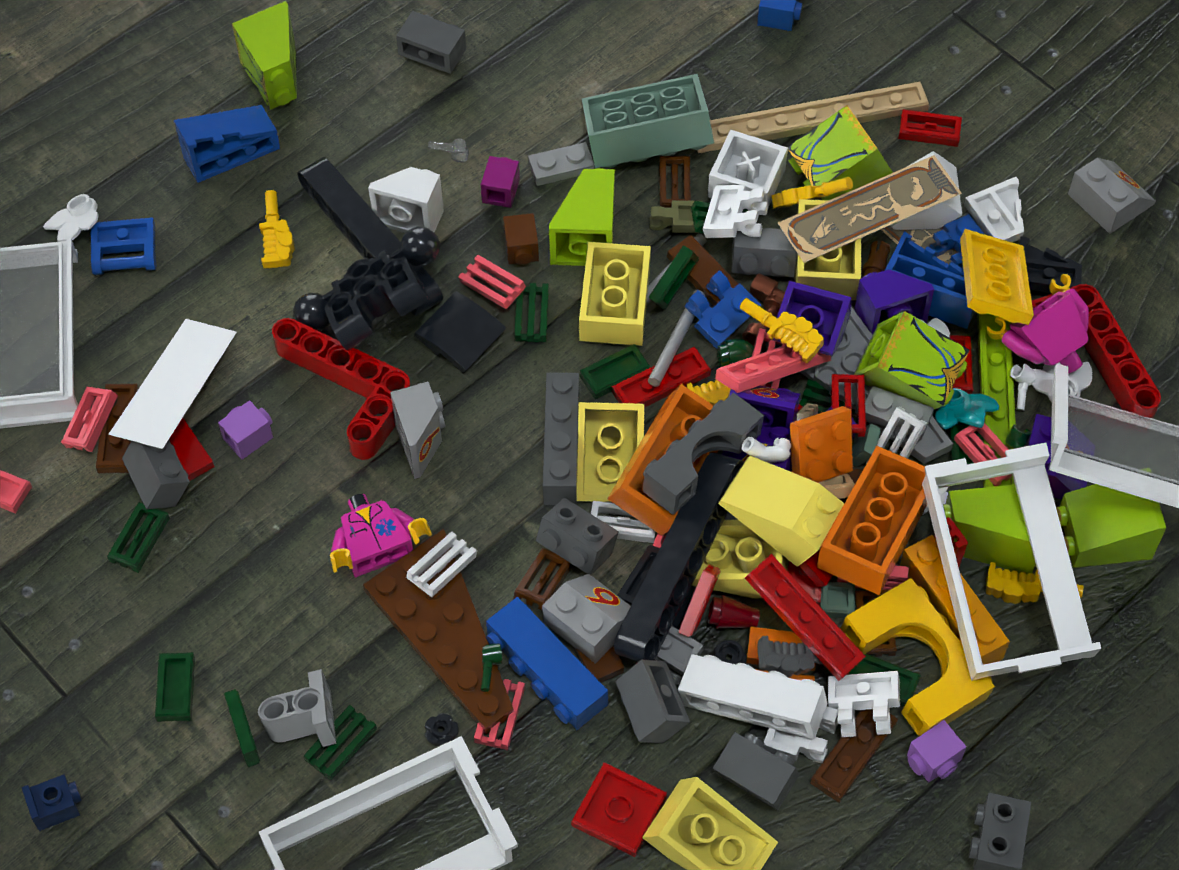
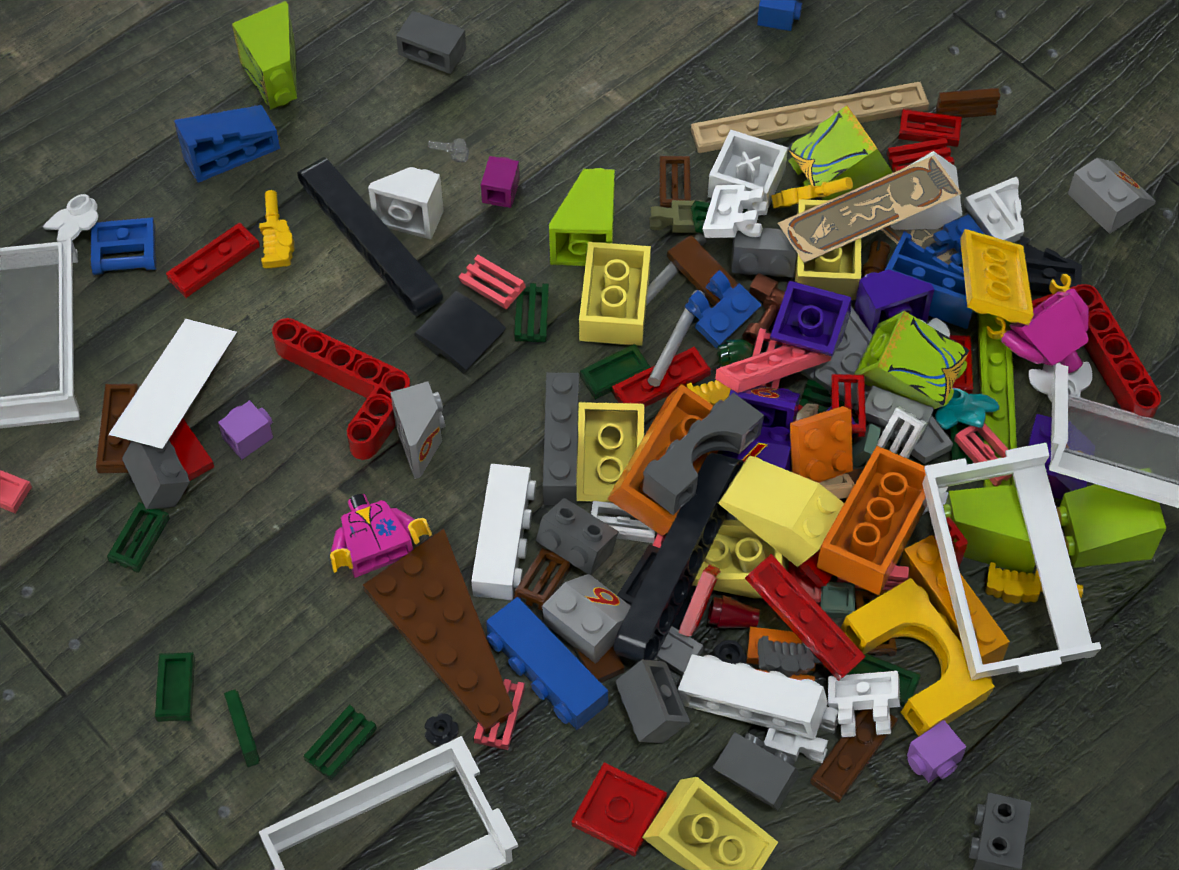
(49, 812): dark blue brick -> none
(92, 419): coral tile -> none
(212, 260): none -> red tile
(301, 712): light grey tile -> none
(372, 290): black connector -> none
(436, 552): white tile -> none
(490, 656): dark green hand -> none
(502, 532): none -> white brick
(521, 239): reddish brown brick -> none
(560, 163): light grey plate -> none
(647, 121): sand green slope -> none
(674, 277): dark green tile -> none
(777, 453): white arm -> none
(789, 329): yellow piece -> none
(914, 152): none -> red tile
(968, 103): none -> reddish brown tile
(1017, 438): dark green hand -> none
(1025, 378): white hand -> none

